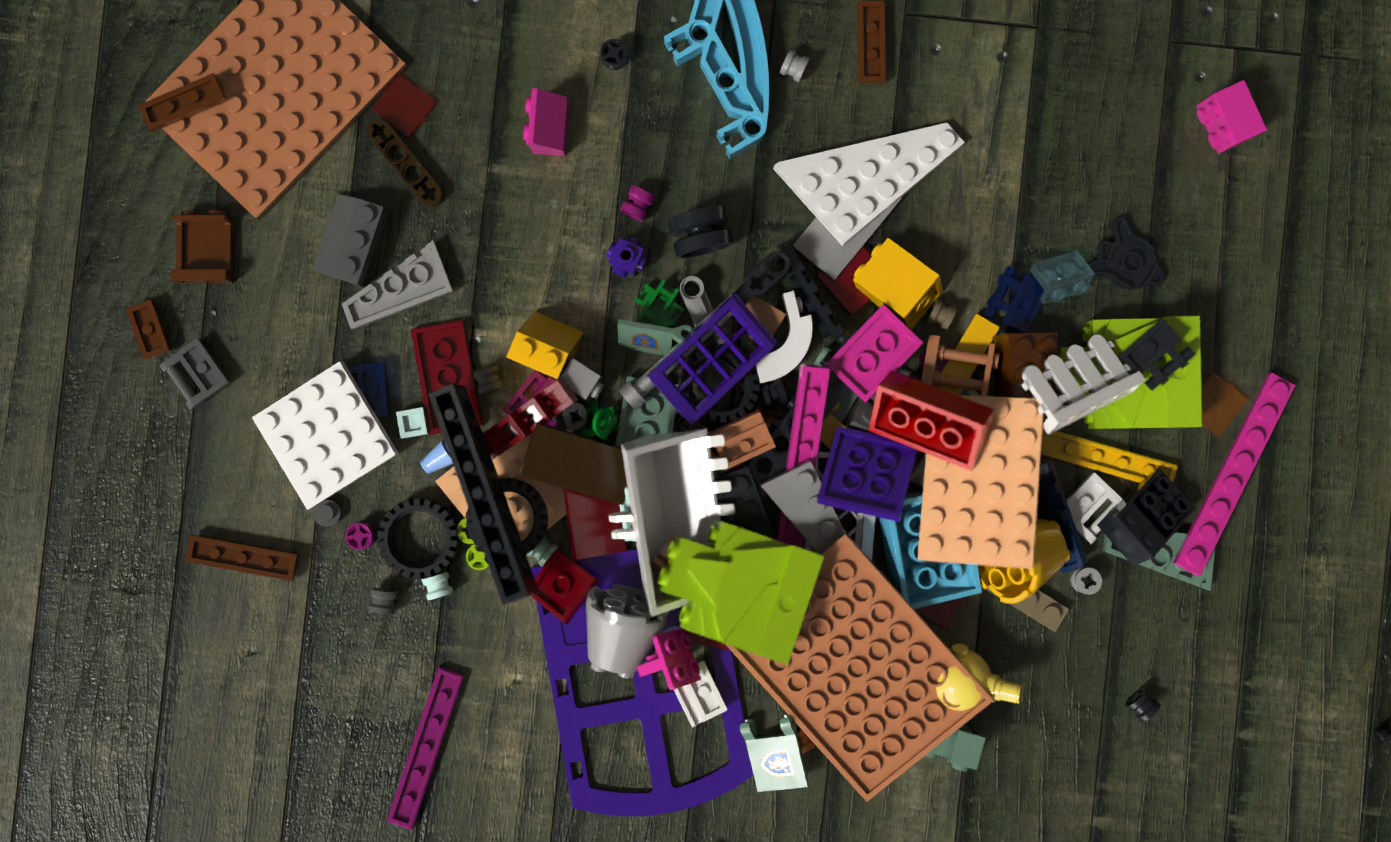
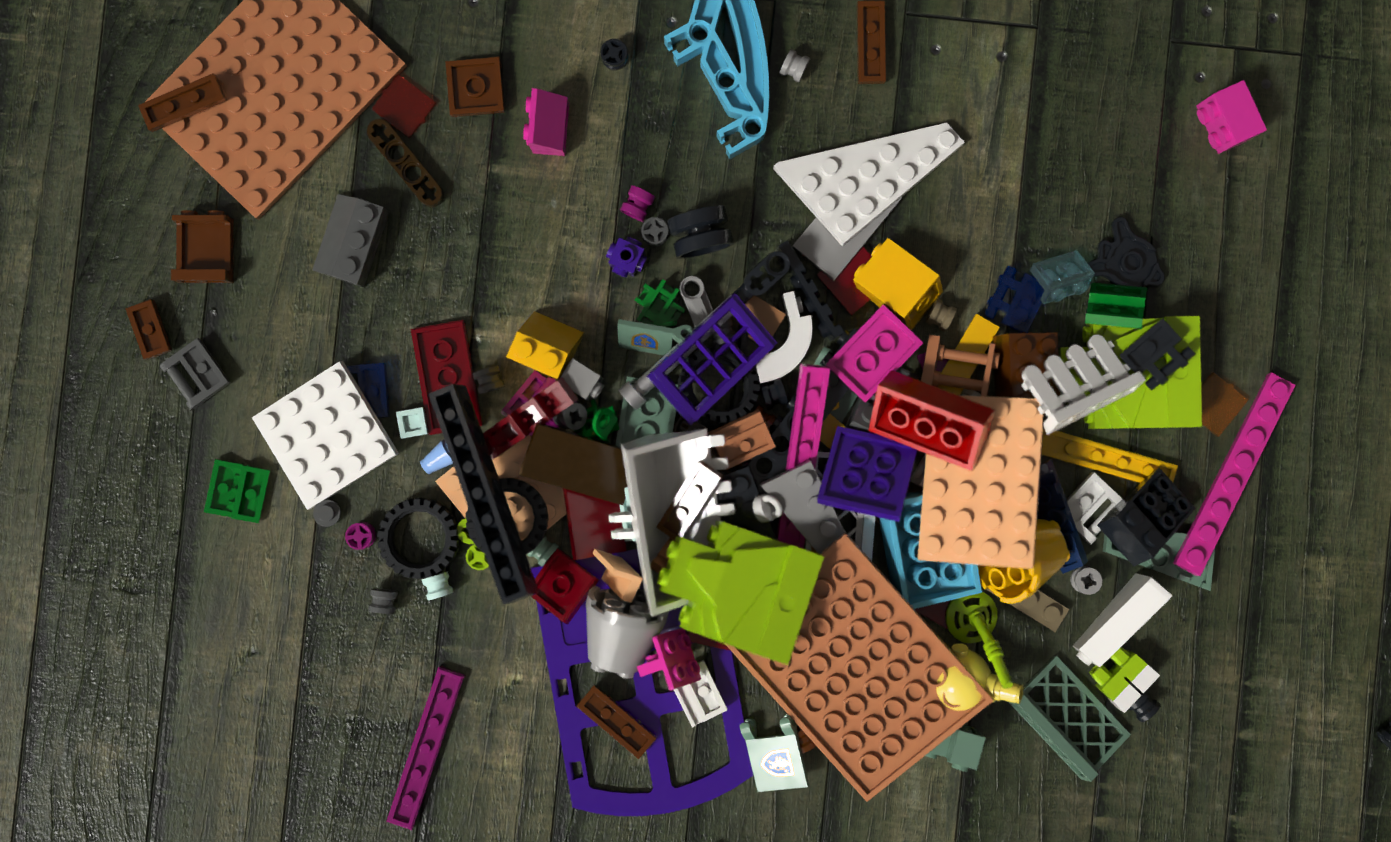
(236, 491): none -> green slope
(242, 557): reddish brown plate -> none
(406, 286): light grey wing -> none
(475, 87): none -> reddish brown plate
(616, 721): none -> reddish brown plate
(619, 575): none -> light nougat panel
(654, 227): none -> dark grey wheel
(689, 500): none -> plate
(766, 508): none -> white tile
(977, 622): none -> lime dish
(1058, 738): none -> sand green fence
(1112, 681): none -> lime hips
(1116, 305): none -> green slope
(1121, 619): none -> white slope

